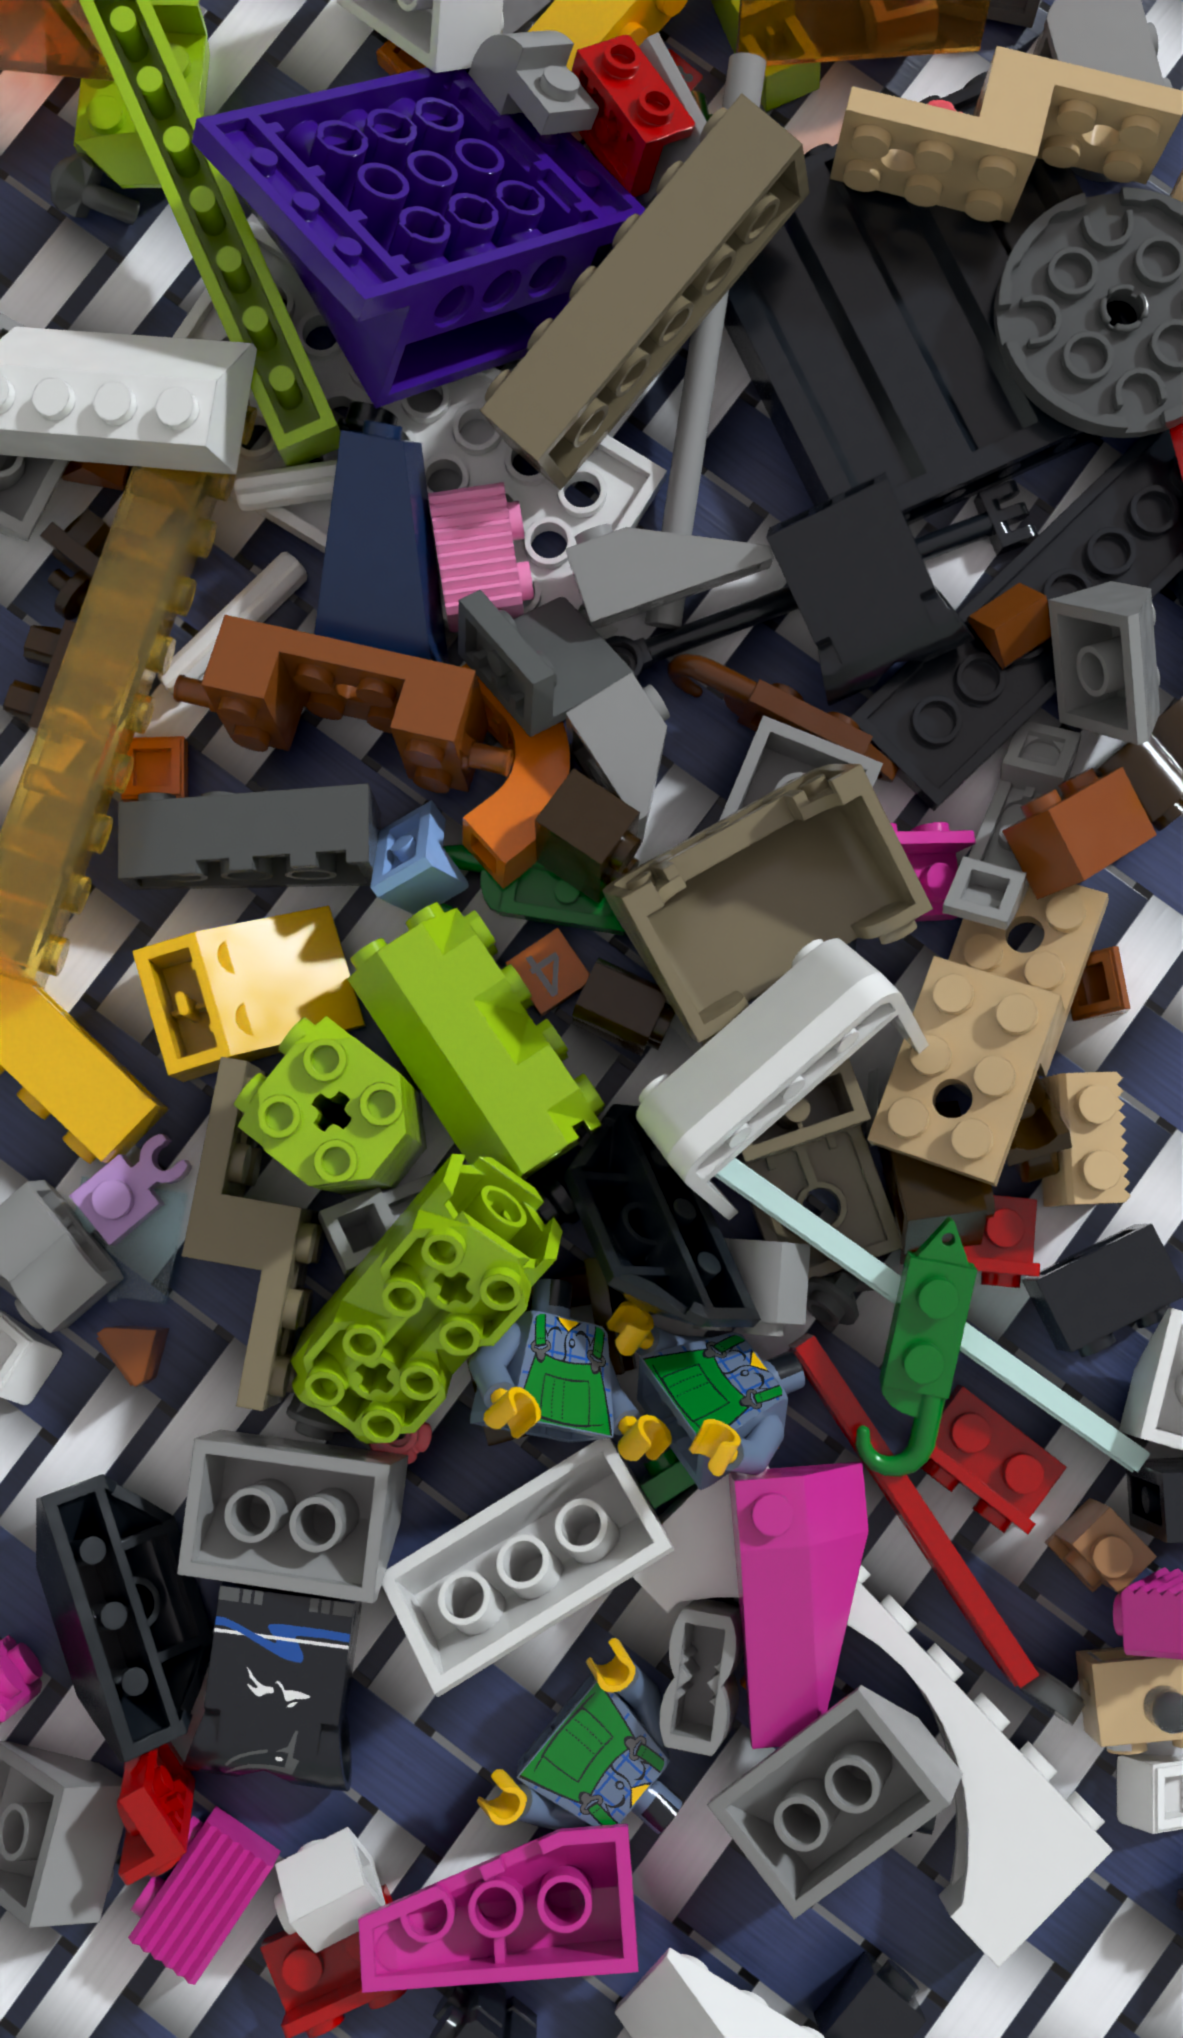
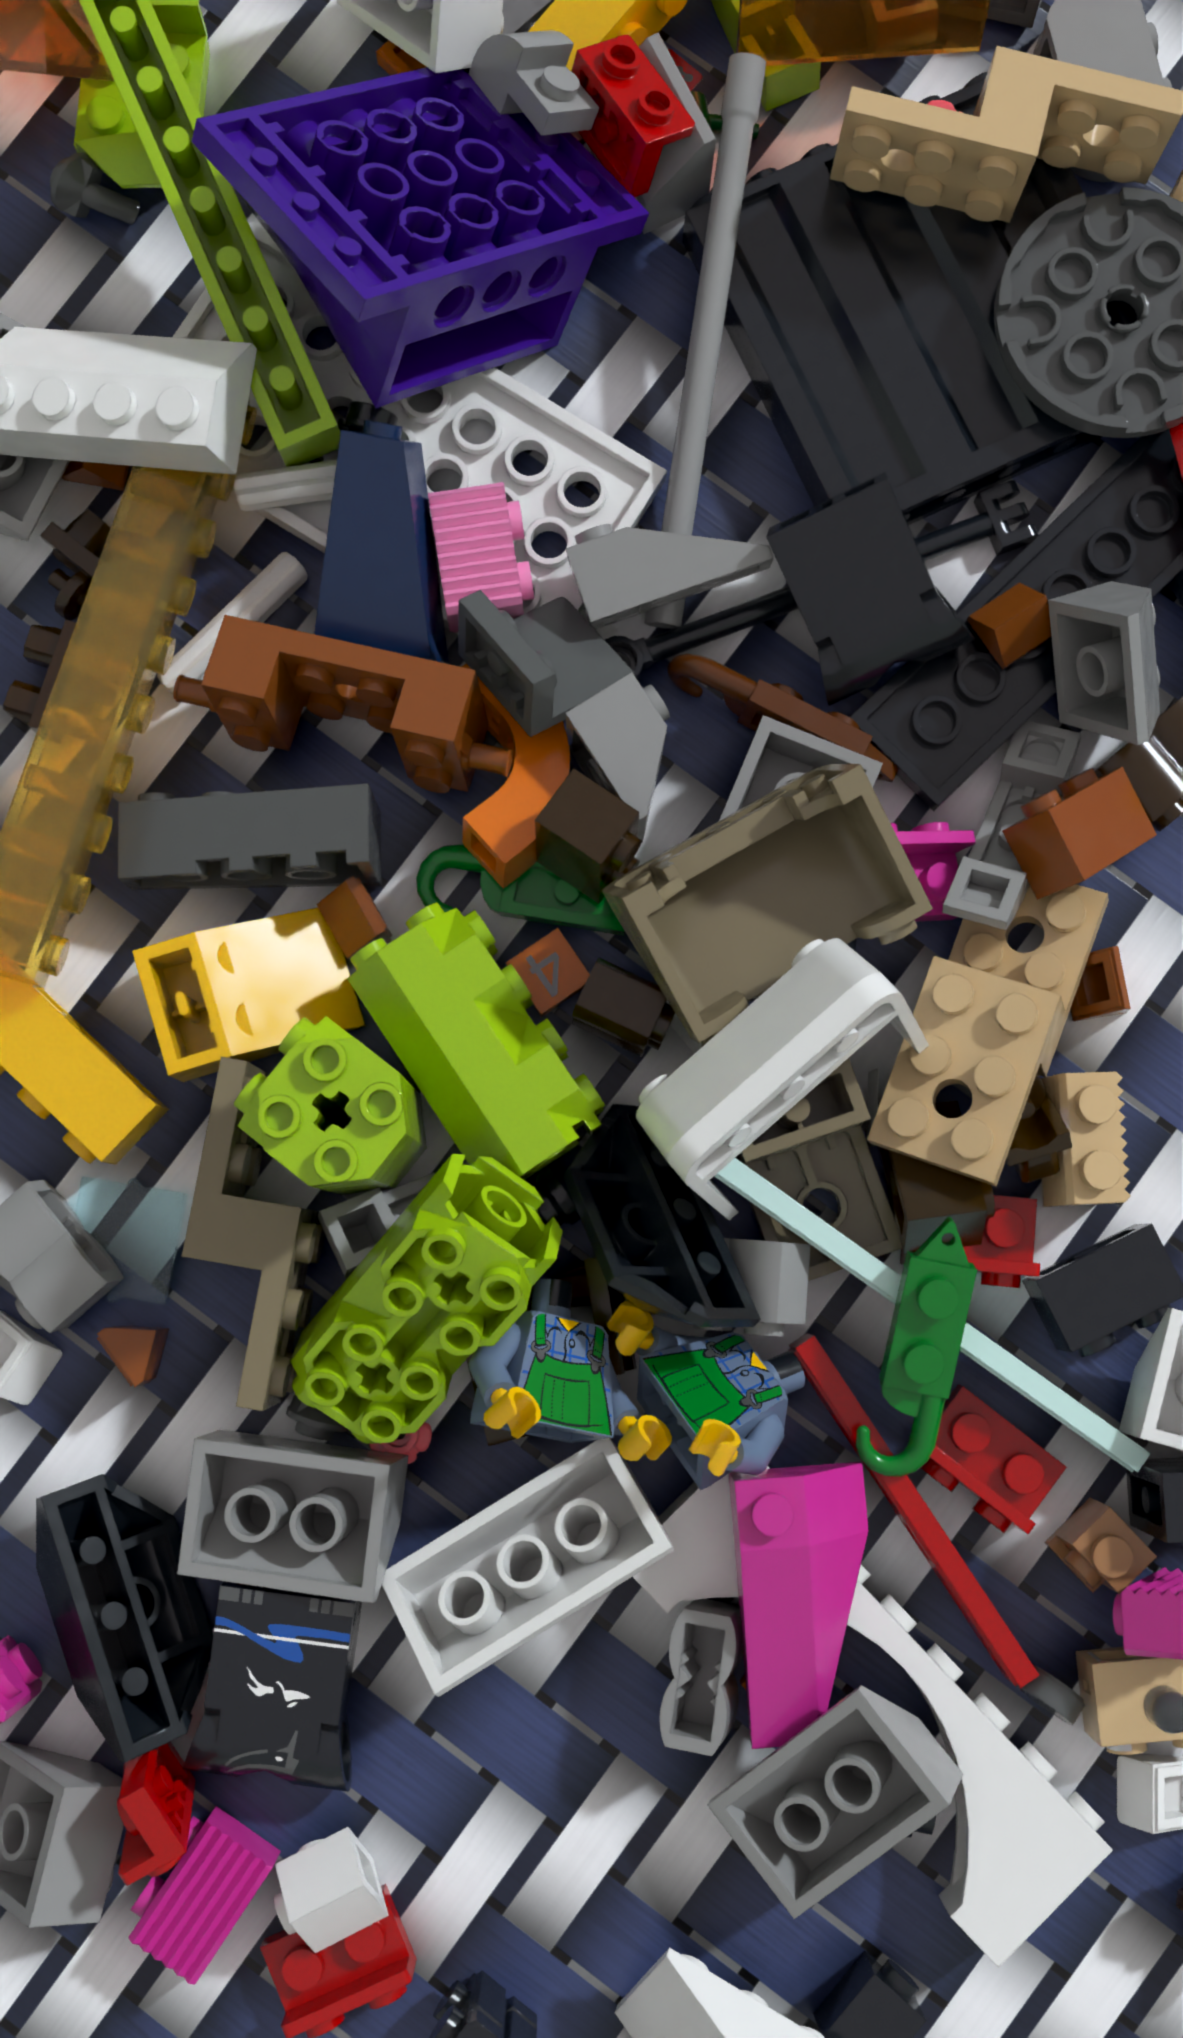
(124, 1193): lavender plate -> none
(158, 767): orange tile -> none
(353, 917): none -> dark orange slope
(413, 865): light blue slope -> none
(522, 1916): dark pink wedge -> none
(594, 1757): torso -> none
(649, 290): dark tan brick -> none
(664, 1478): green plate -> none
(833, 1298): dark grey plate -> none

